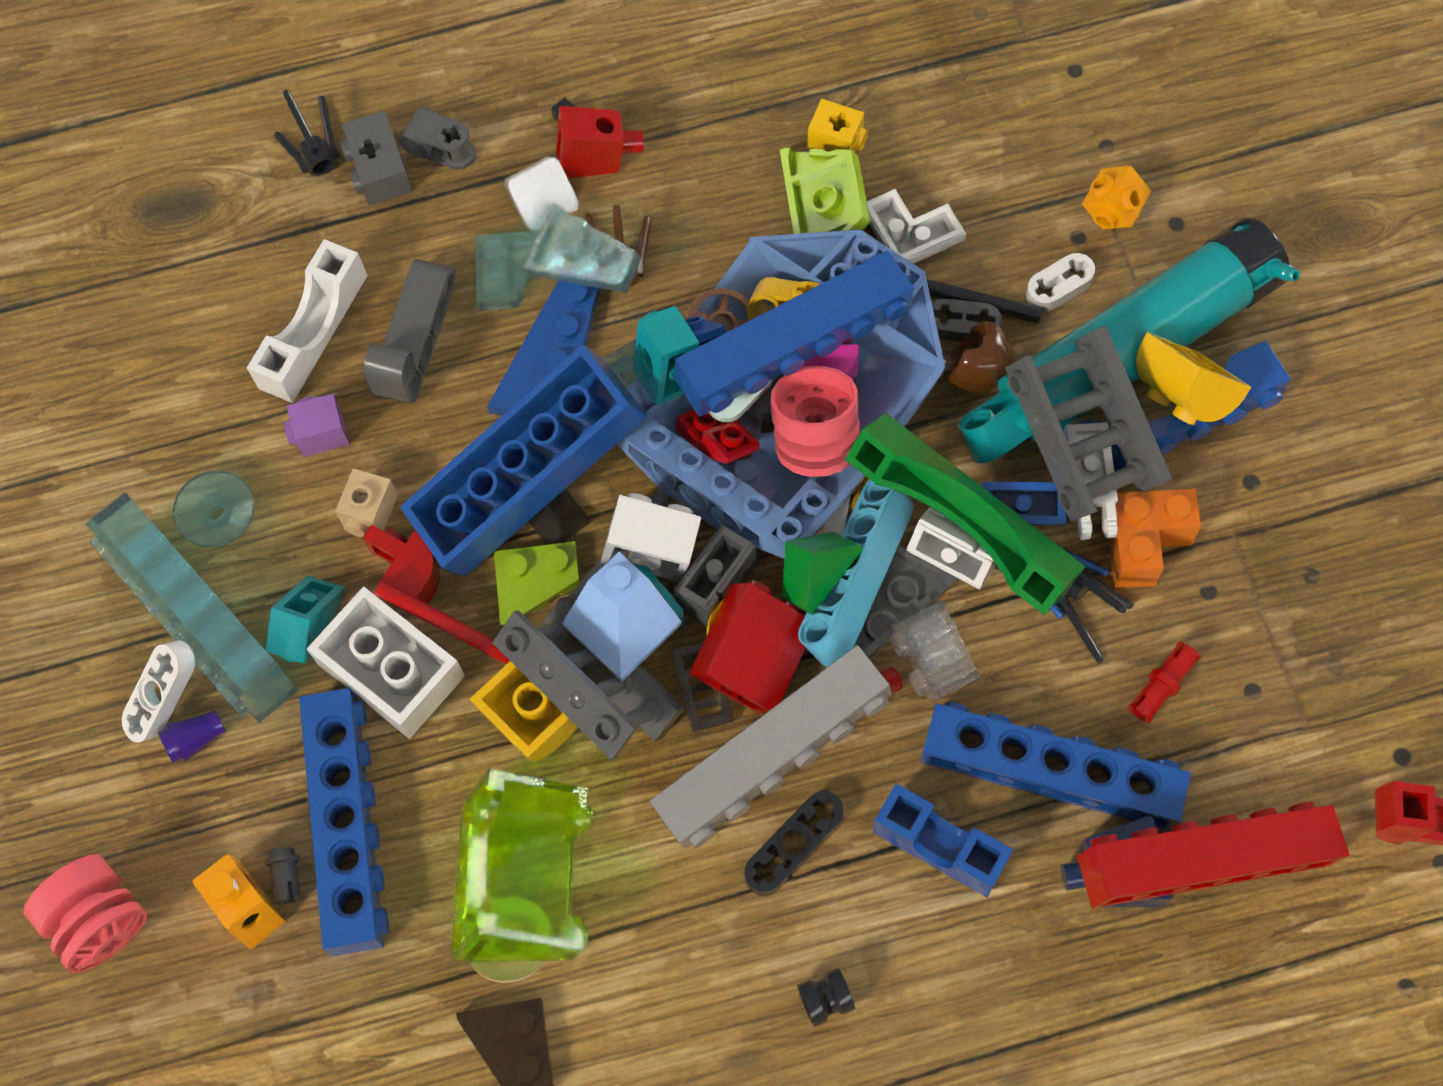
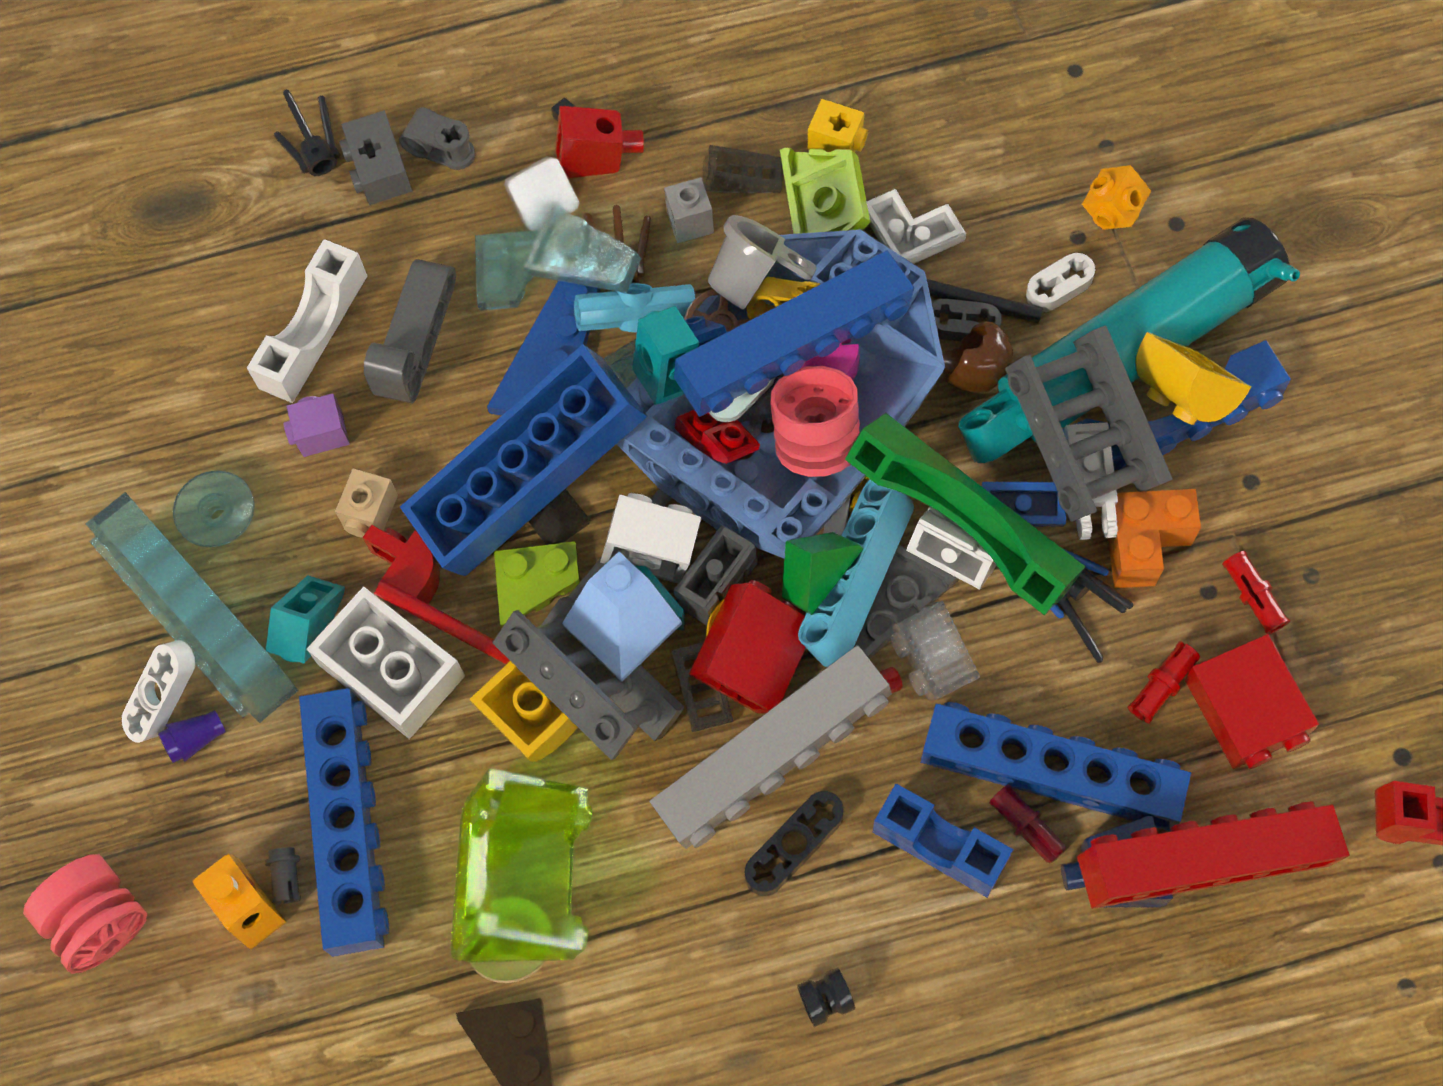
(624, 309): none -> medium azure piece
(689, 210): none -> light grey brick
(728, 182): none -> clear smoke slope
(747, 258): none -> light grey container
(1028, 824): none -> dark red axle
(1251, 703): none -> red brick
(1256, 592): none -> red pin

